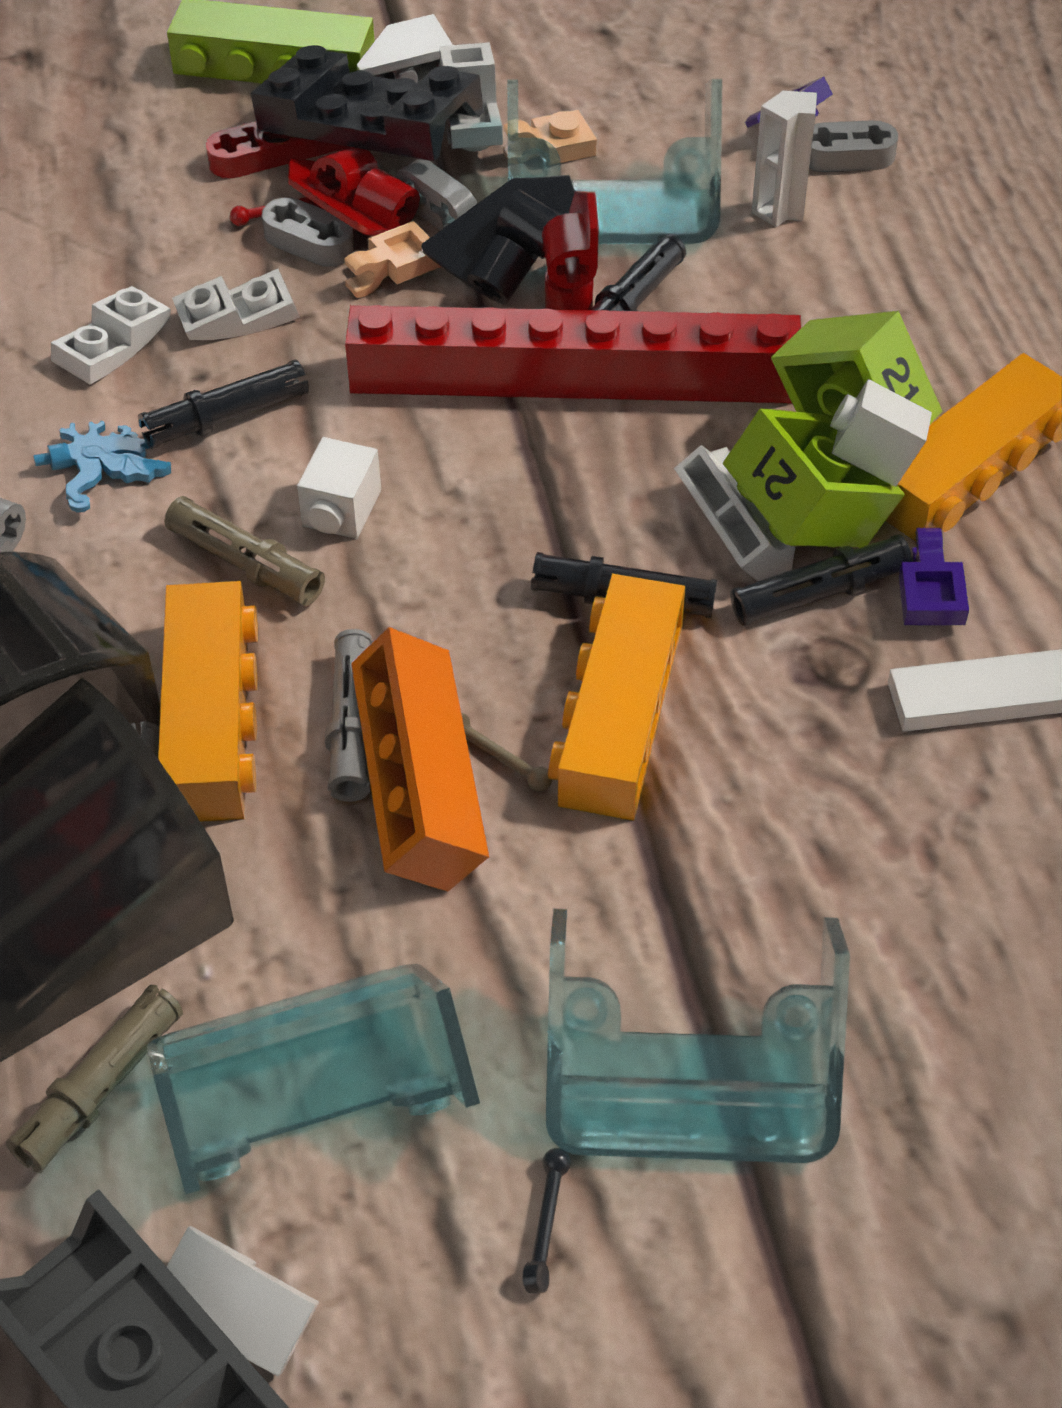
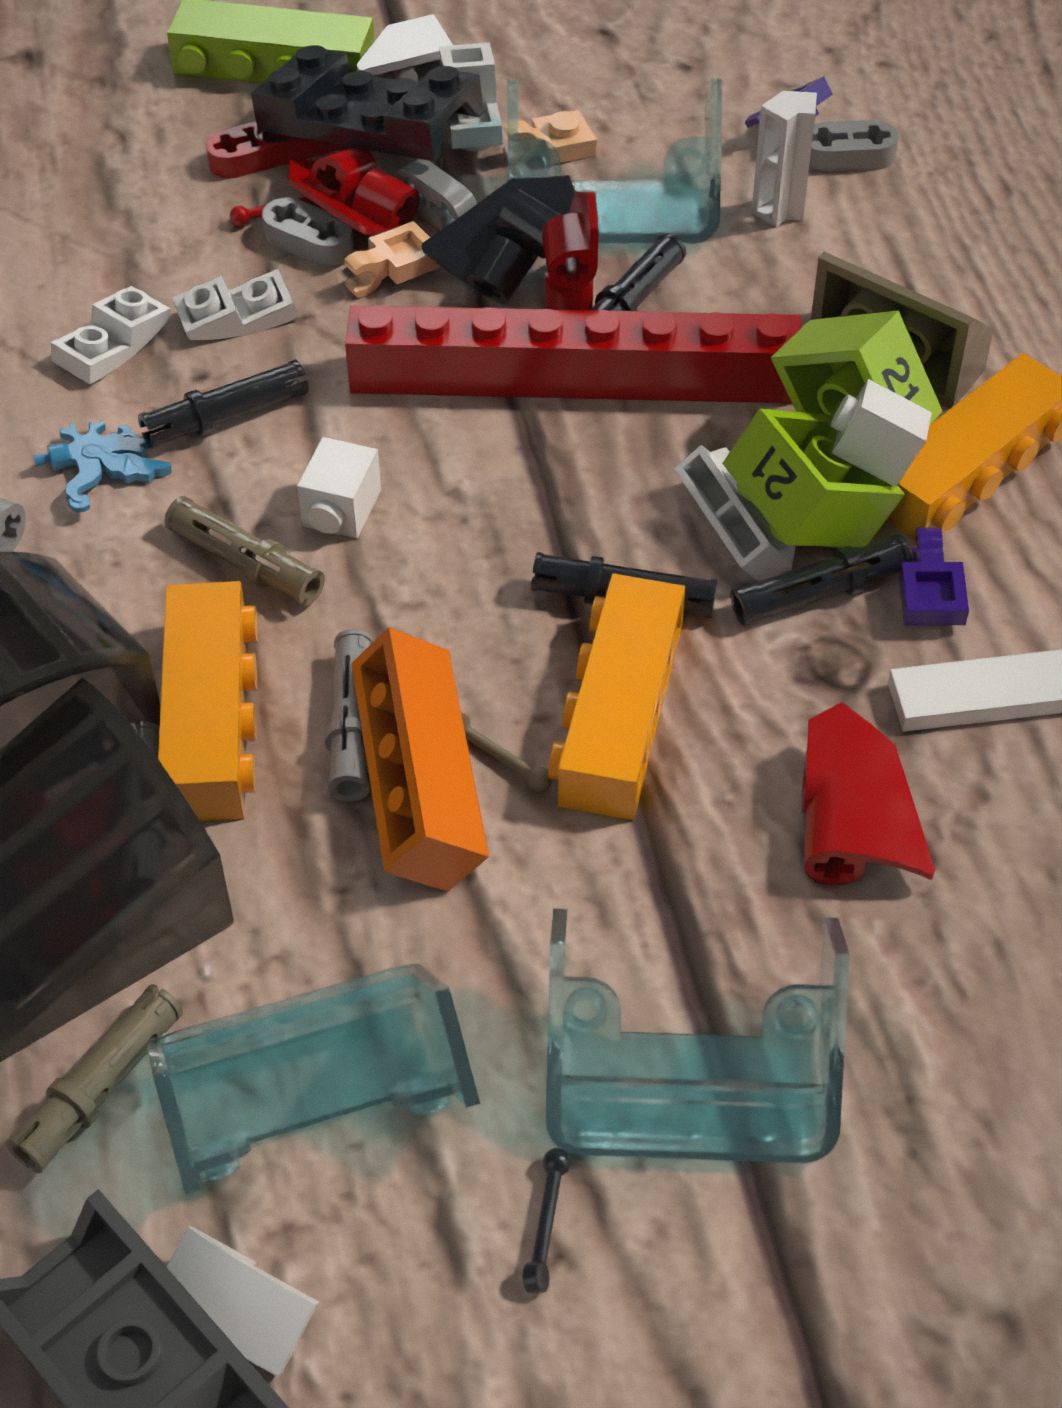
(857, 802): none -> red panel
(946, 340): none -> dark tan slope

